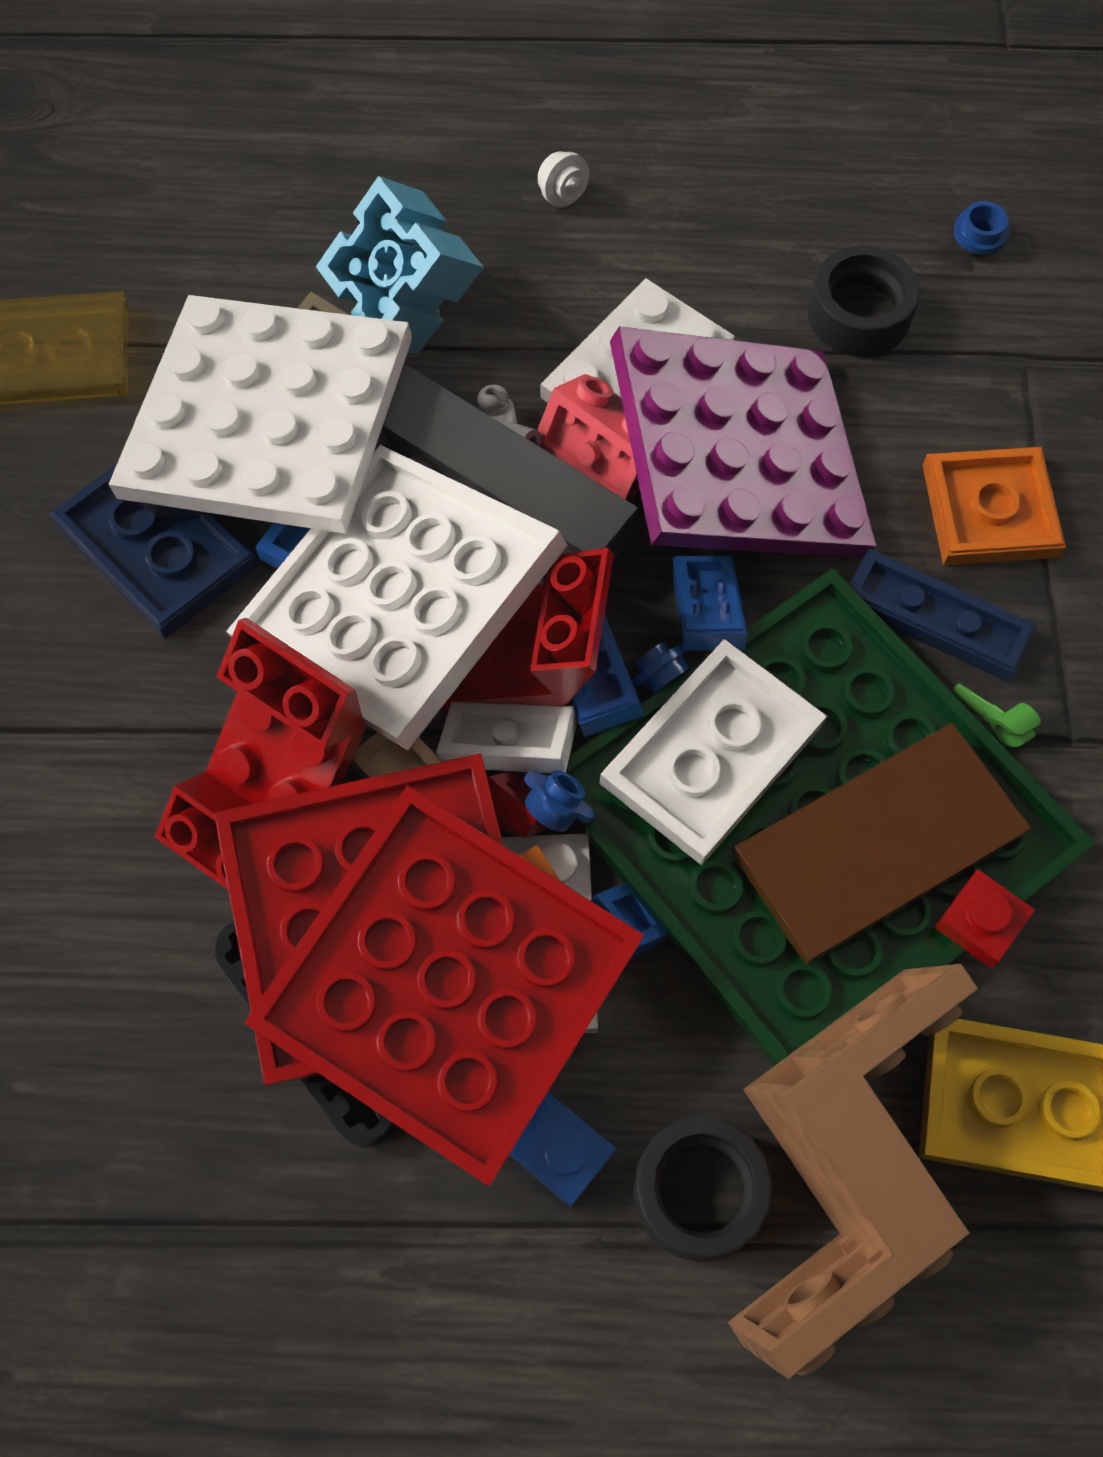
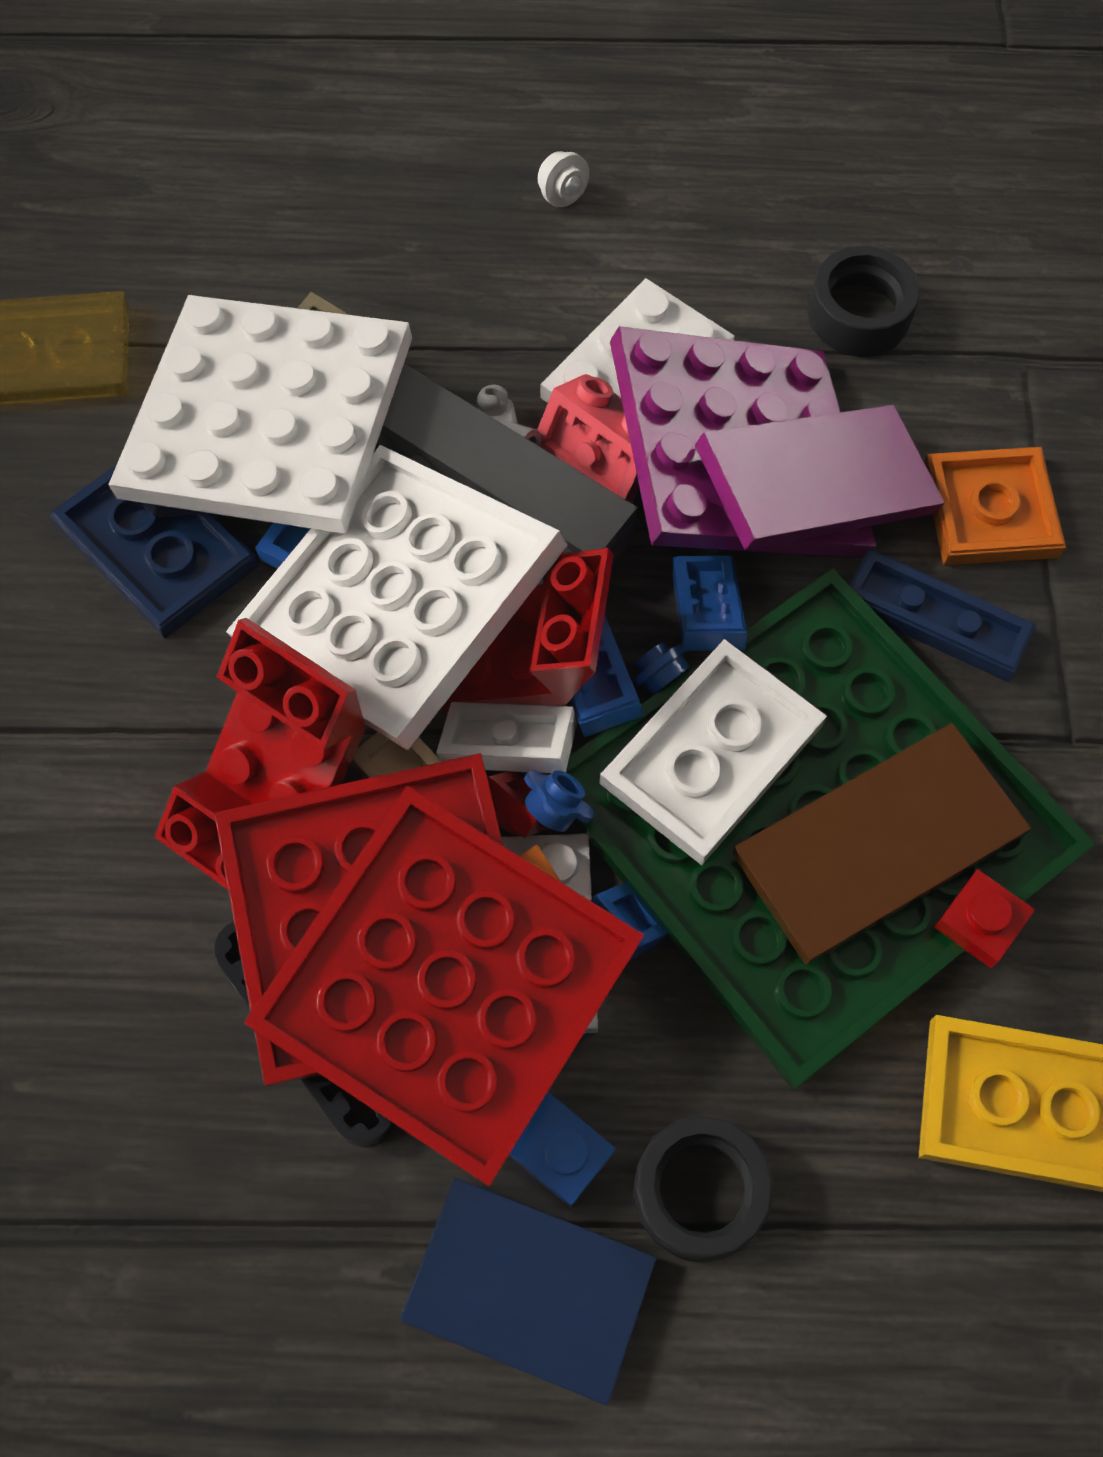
(399, 260): medium azure brick -> none
(529, 1290): none -> dark blue tile
(818, 475): none -> tile
(858, 1169): medium nougat bracket -> none
(982, 228): blue plate -> none
(1009, 727): bright green hand -> none

